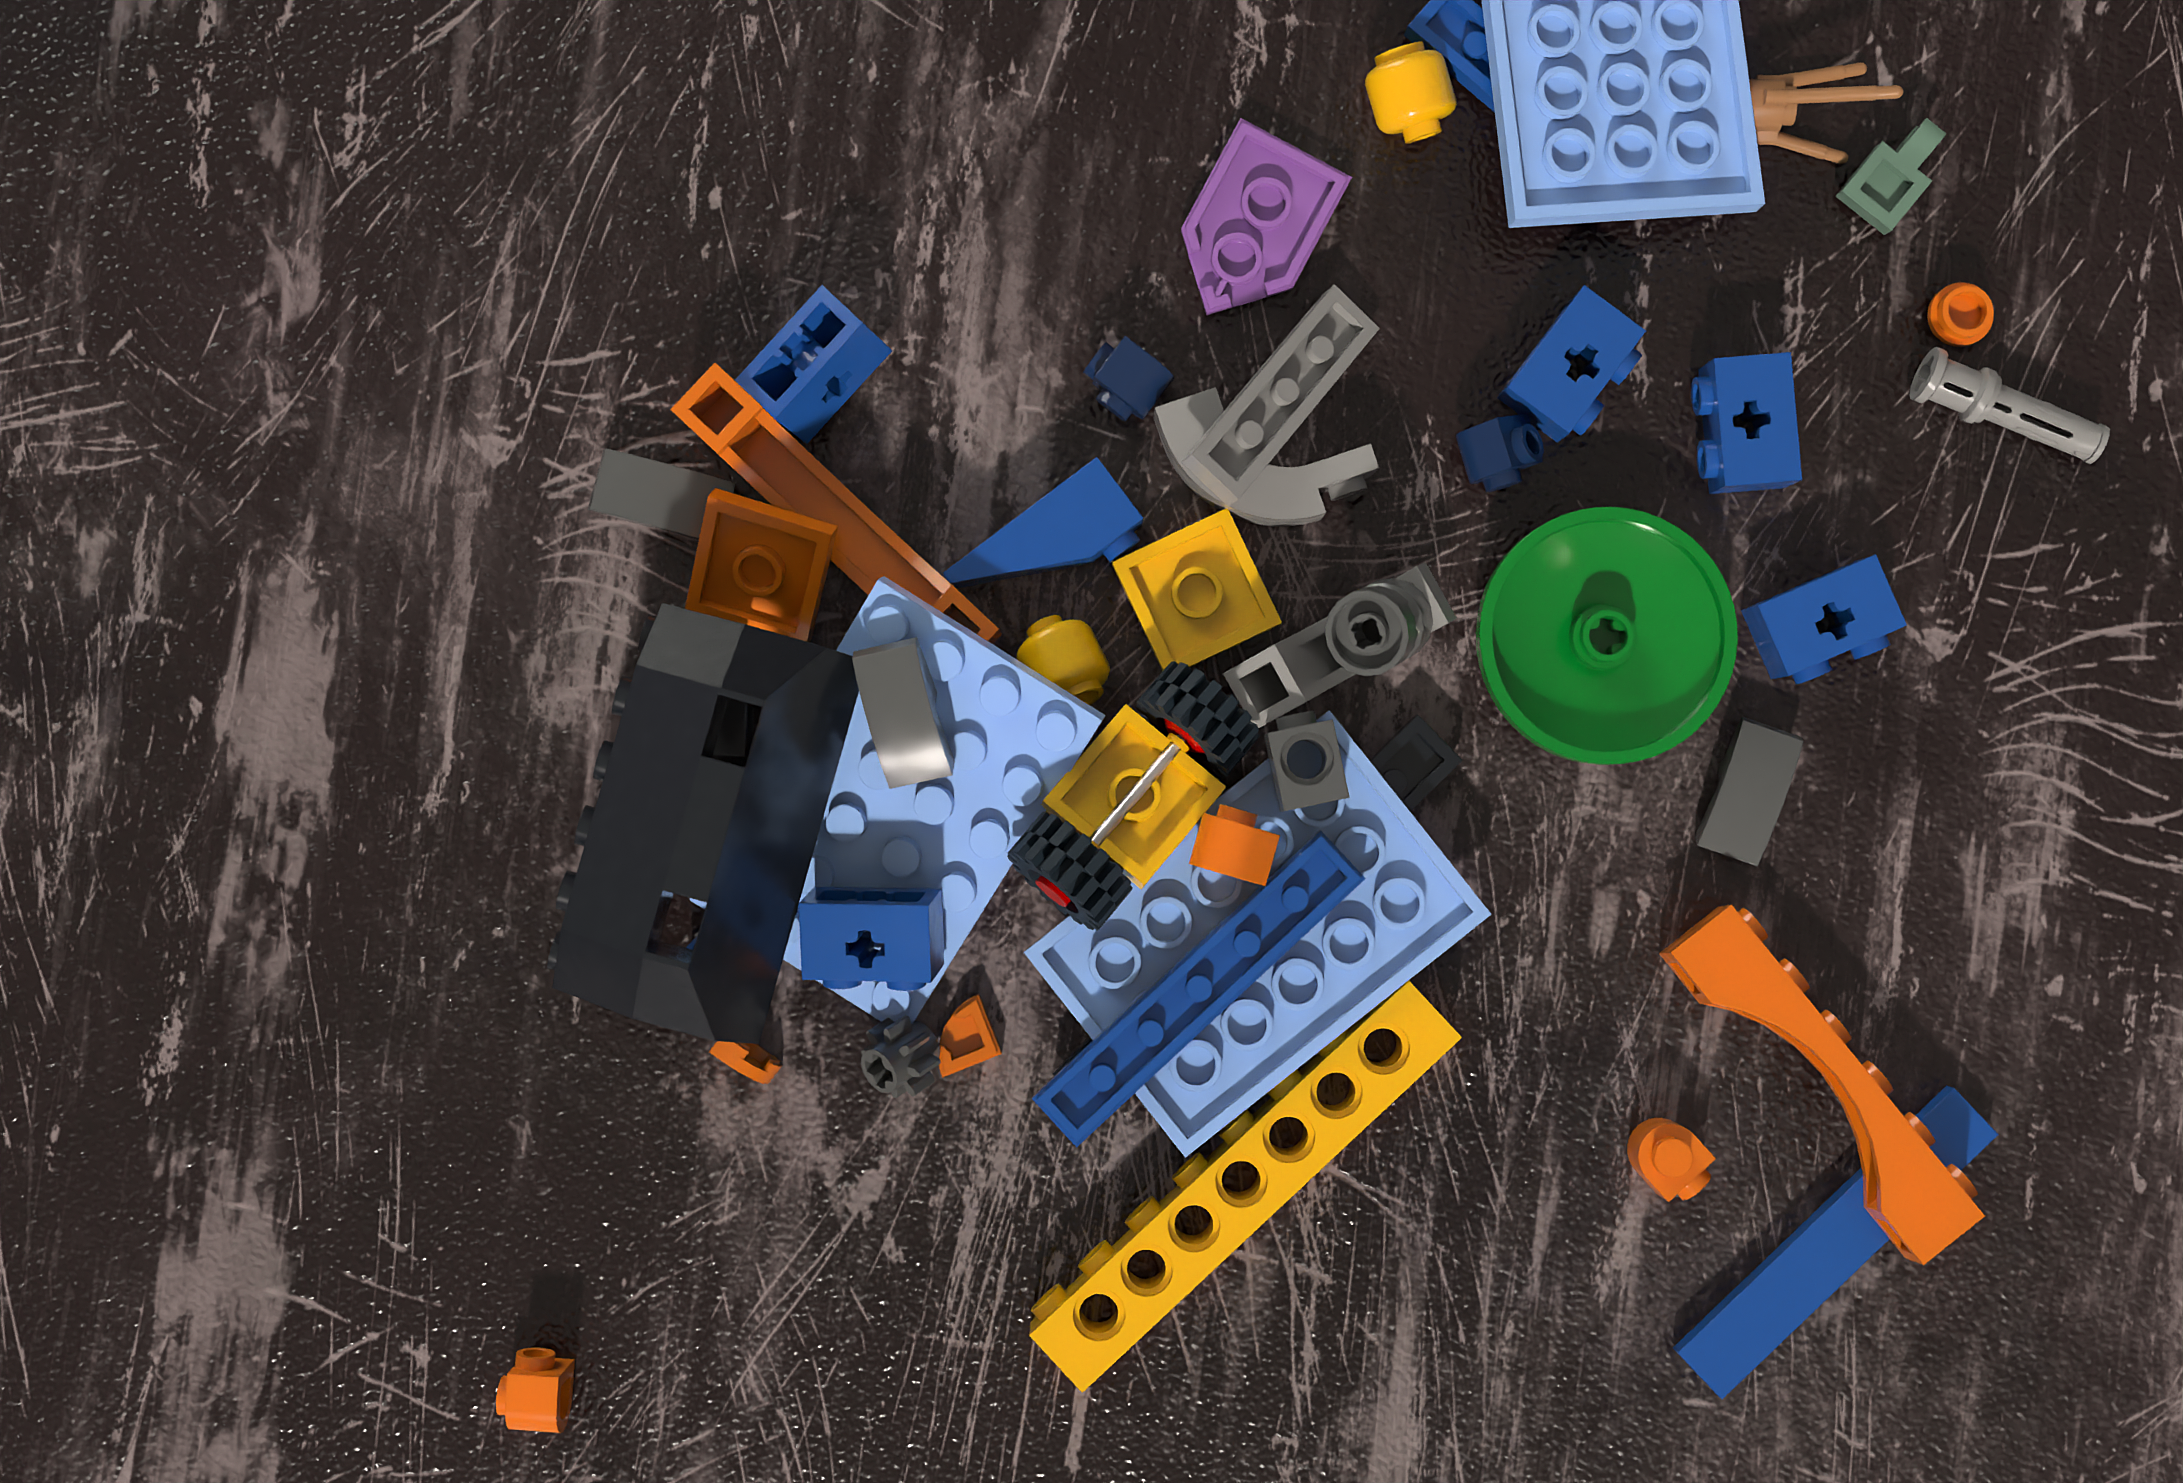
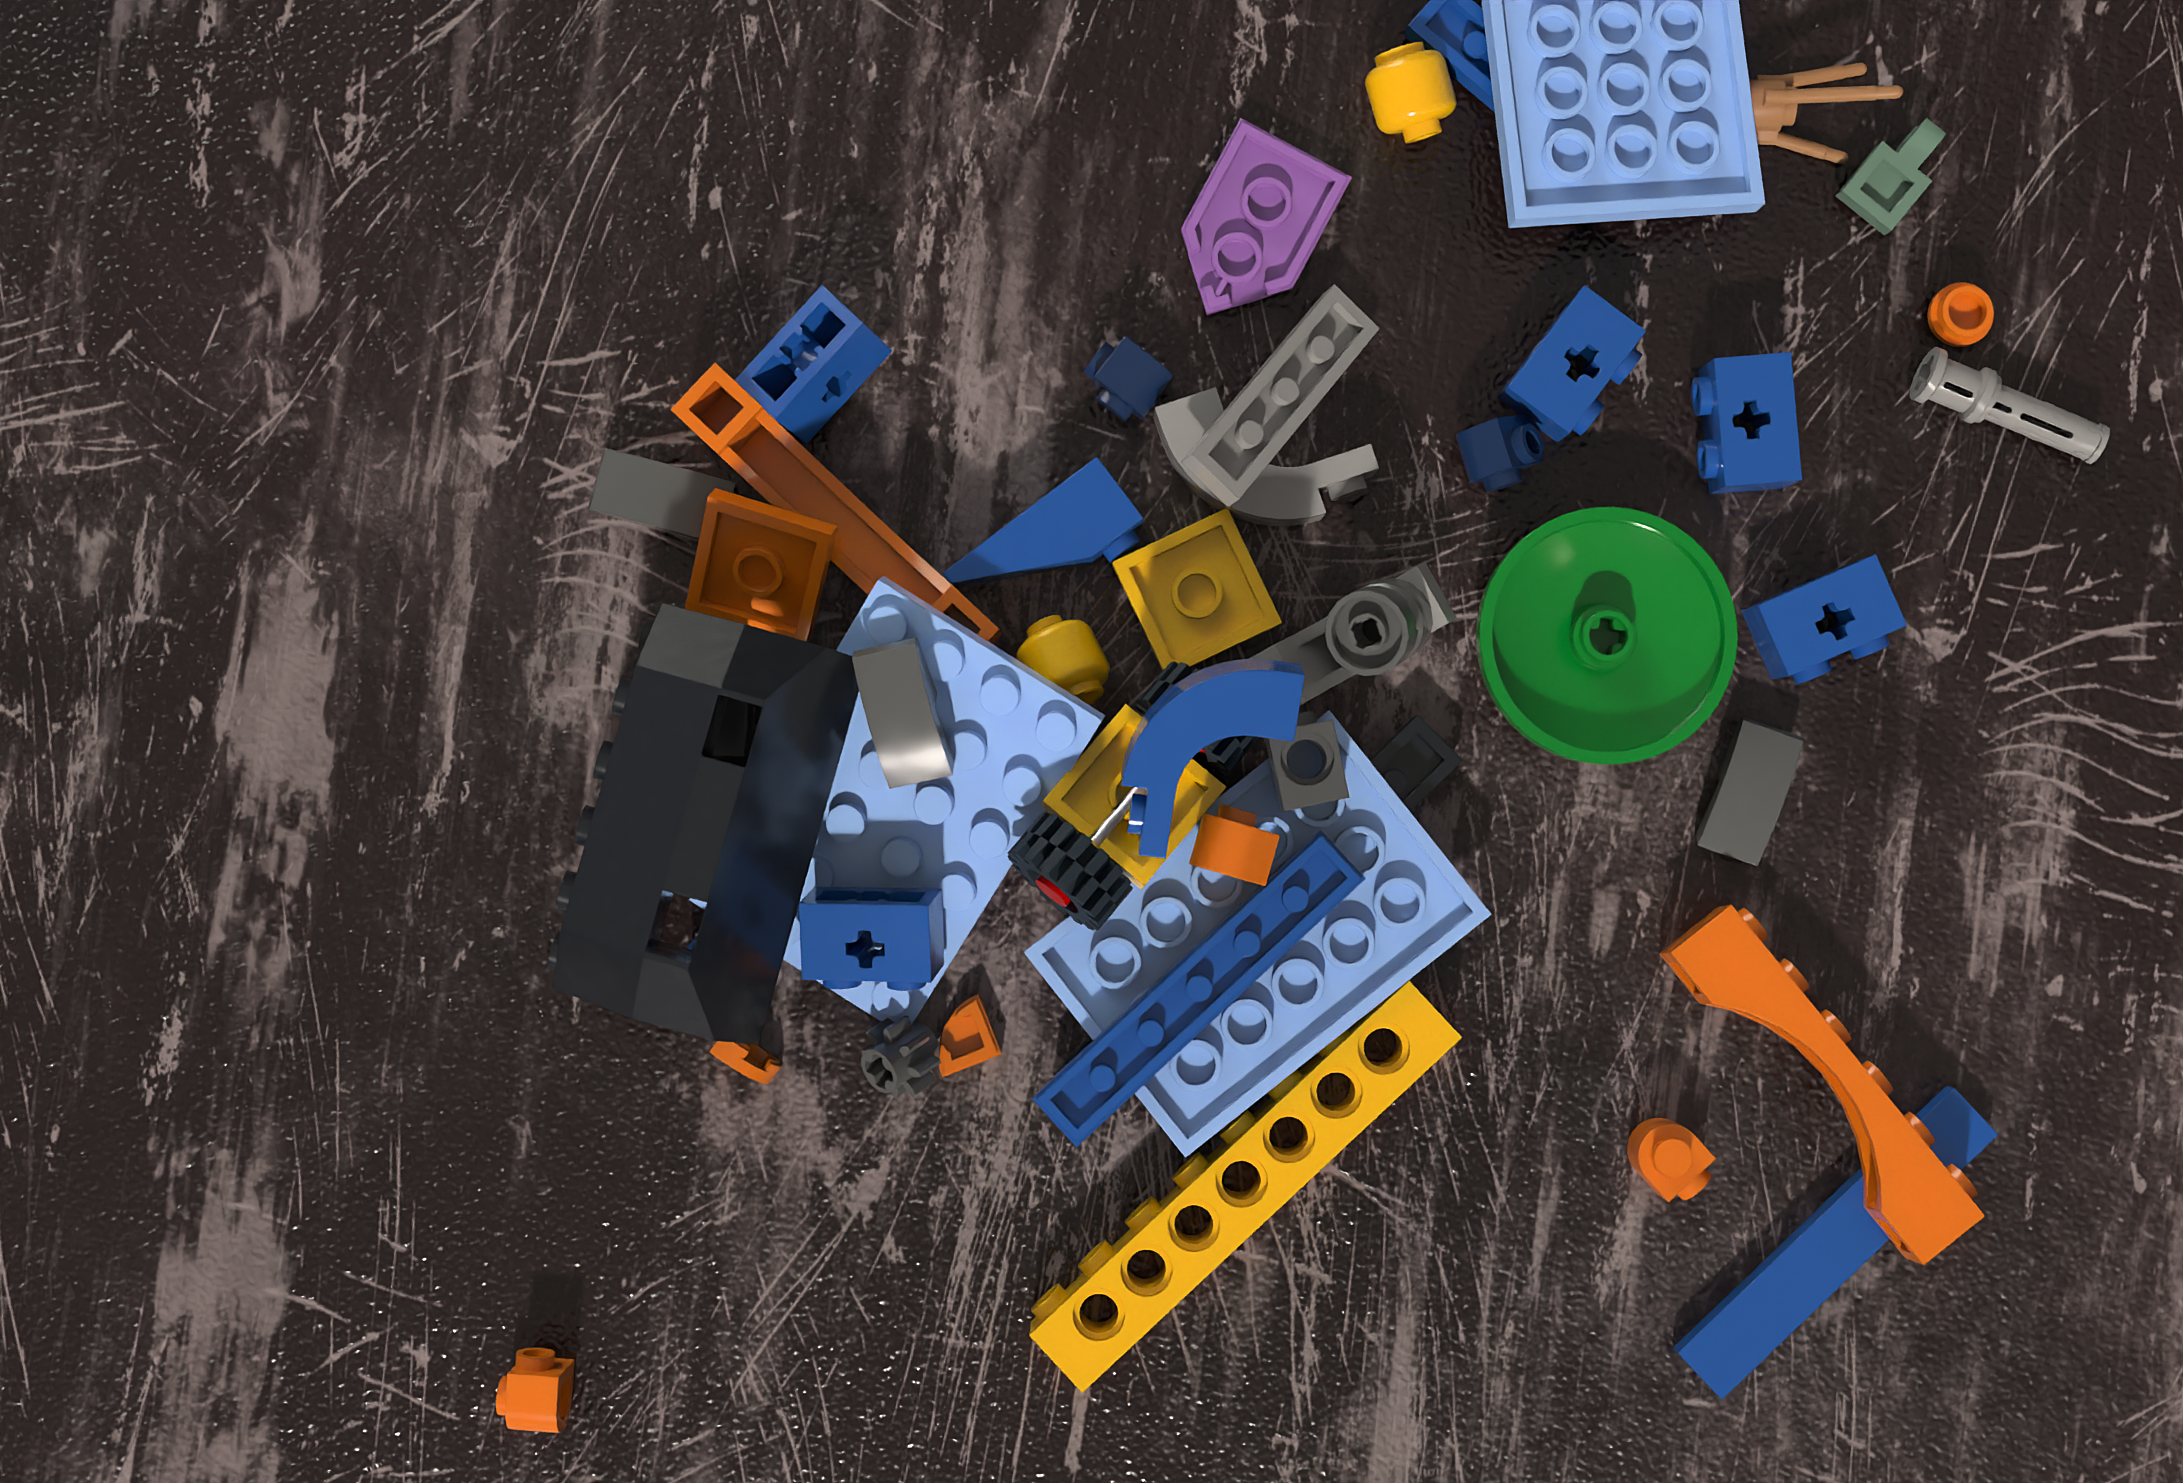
(1204, 707): none -> blue arch

